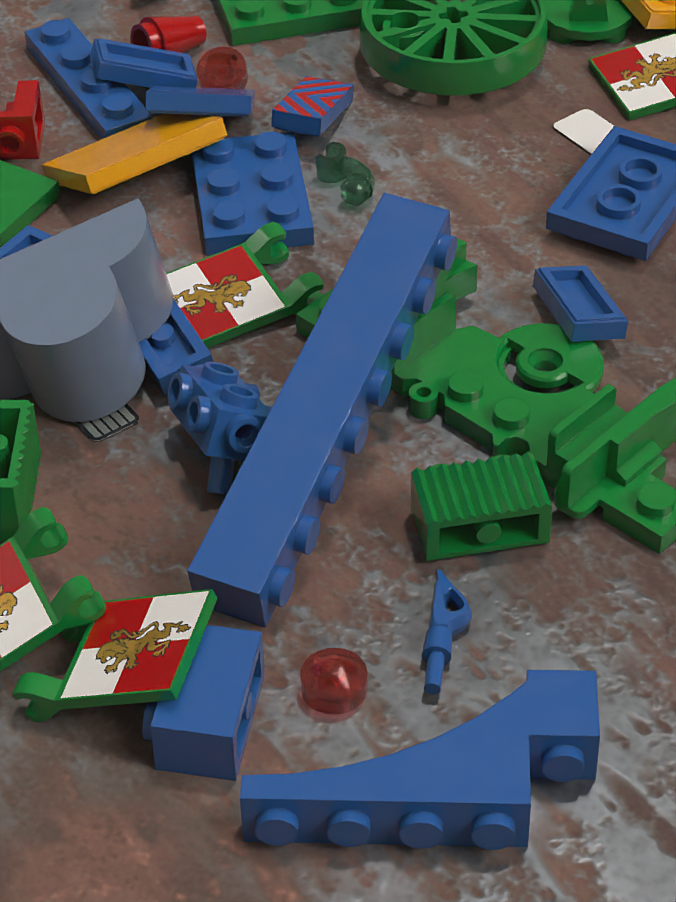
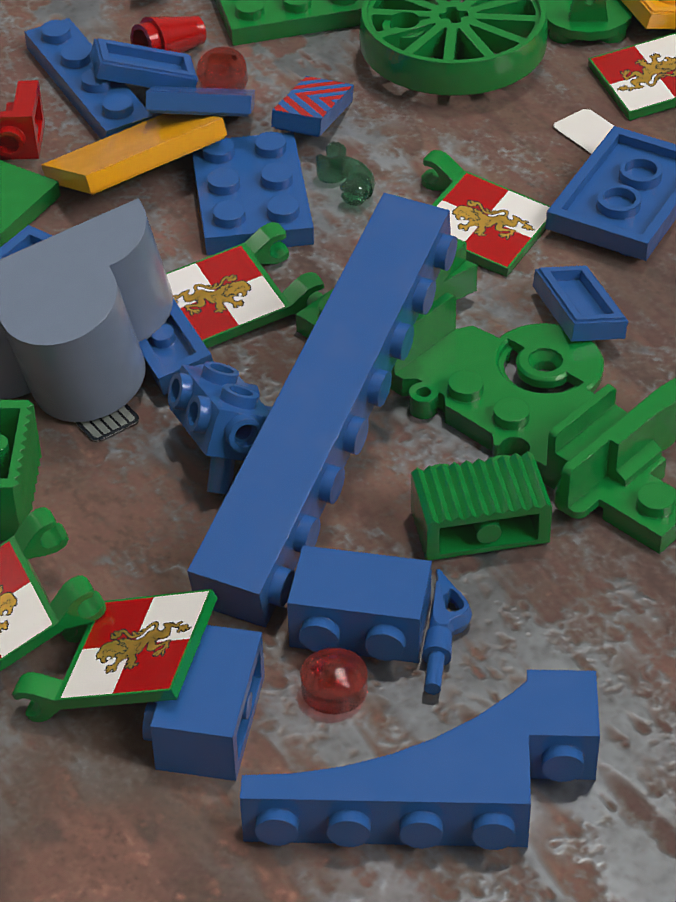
(360, 603): none -> blue brick
(489, 217): none -> flag

